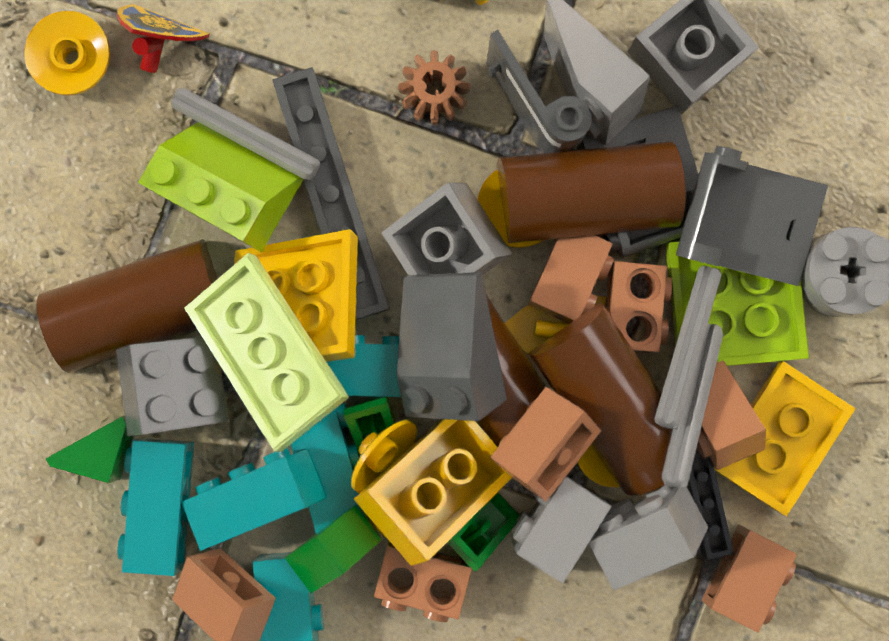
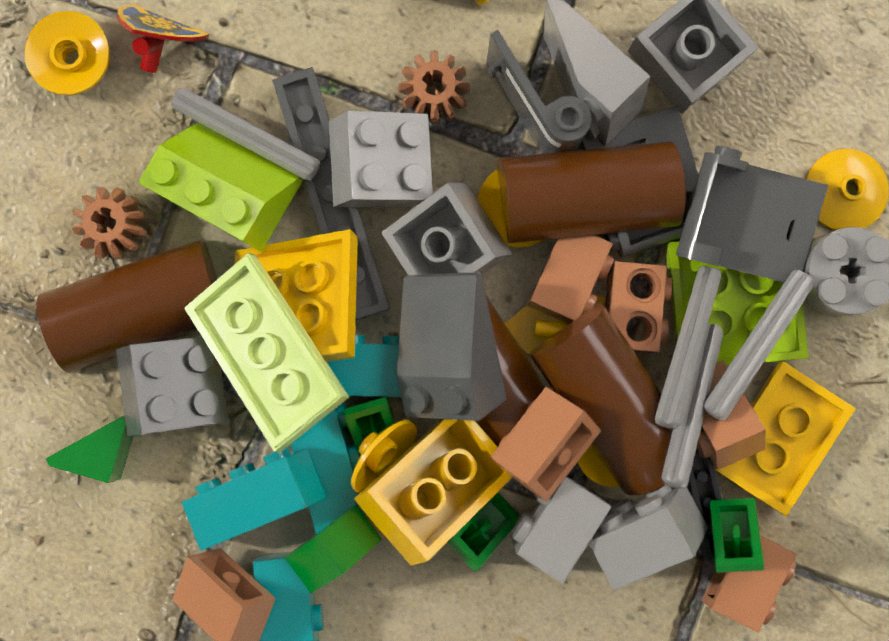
(104, 238): none -> nougat gear
(153, 506): teal brick -> none
(380, 159): none -> light grey brick
(419, 592): nougat brick -> none
(736, 535): none -> green slope
(758, 345): none -> light grey axle
(840, 207): none -> yellow dish

